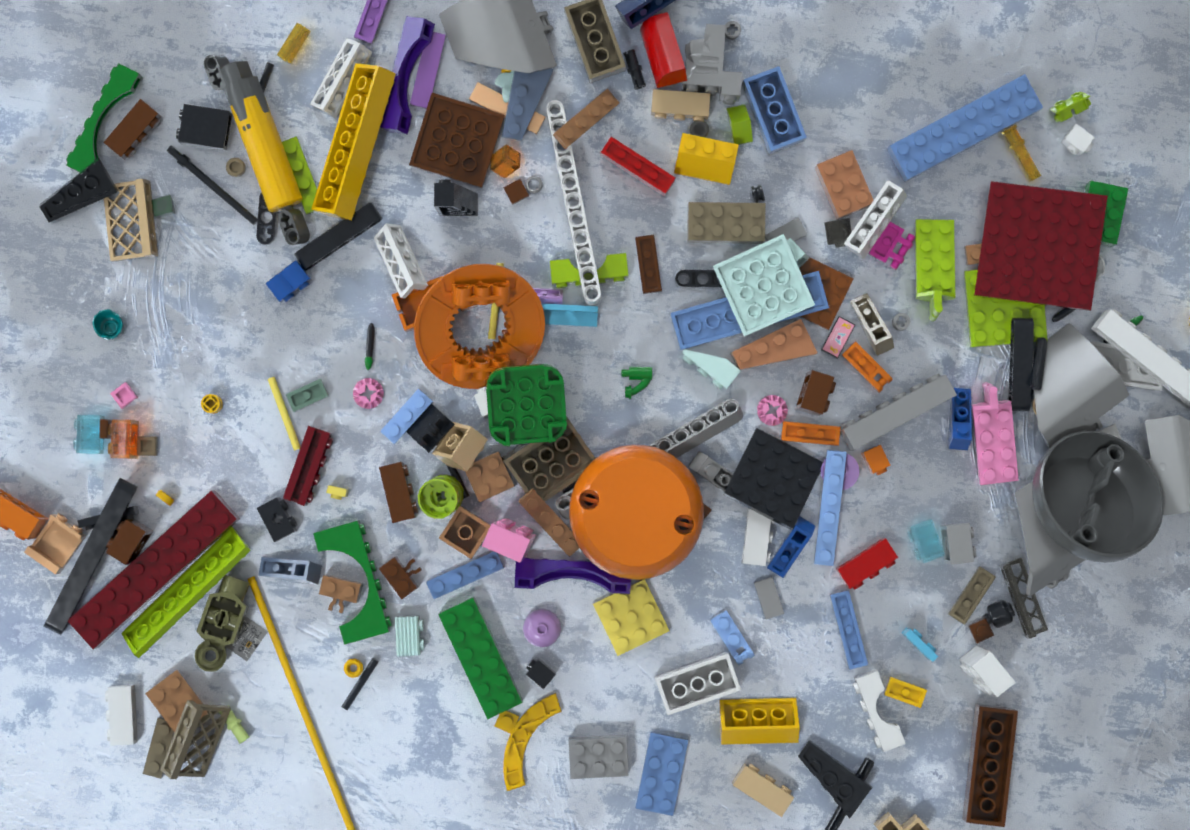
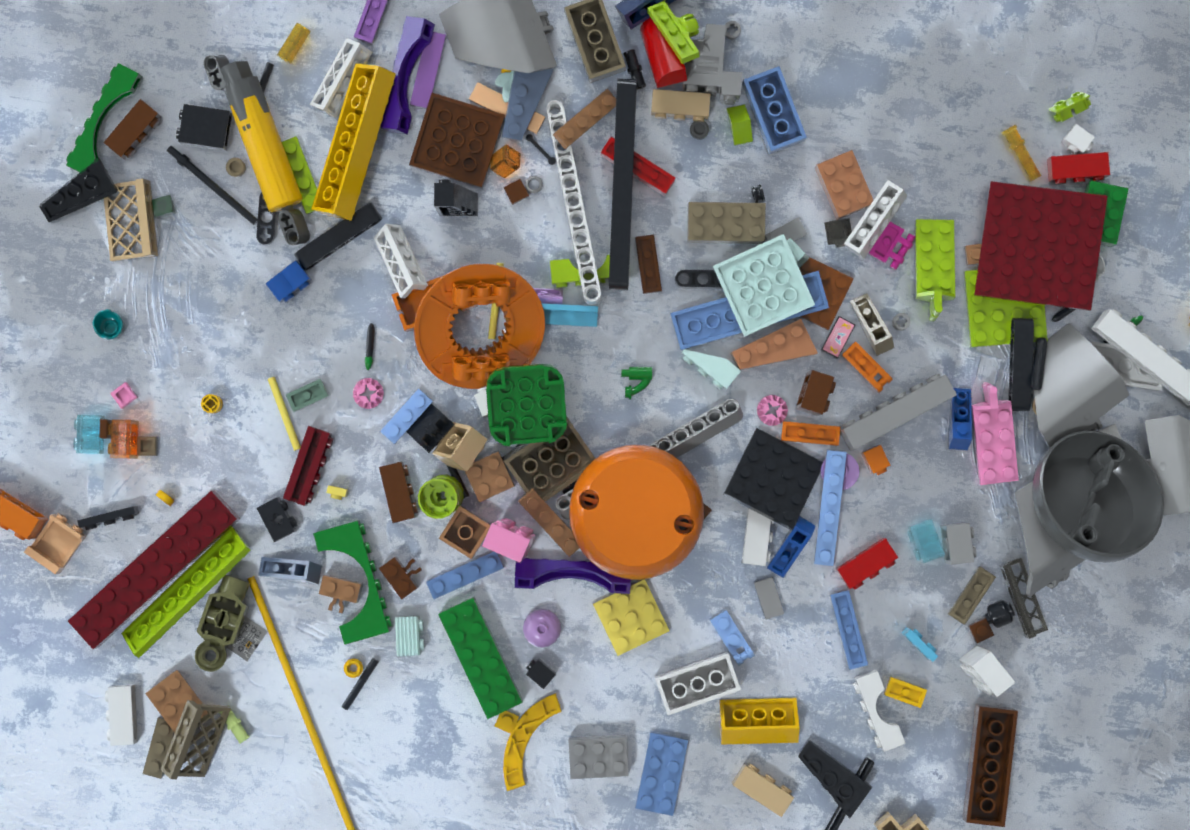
(90, 556): black beam -> none
(128, 541): reddish brown brick -> none
(551, 160): none -> black hinge
(622, 184): none -> black beam
(676, 30): none -> lime plate
(706, 159): yellow slope -> none
(711, 470): light grey slope -> none
(964, 128): medium blue brick -> none
(1078, 167): none -> red brick

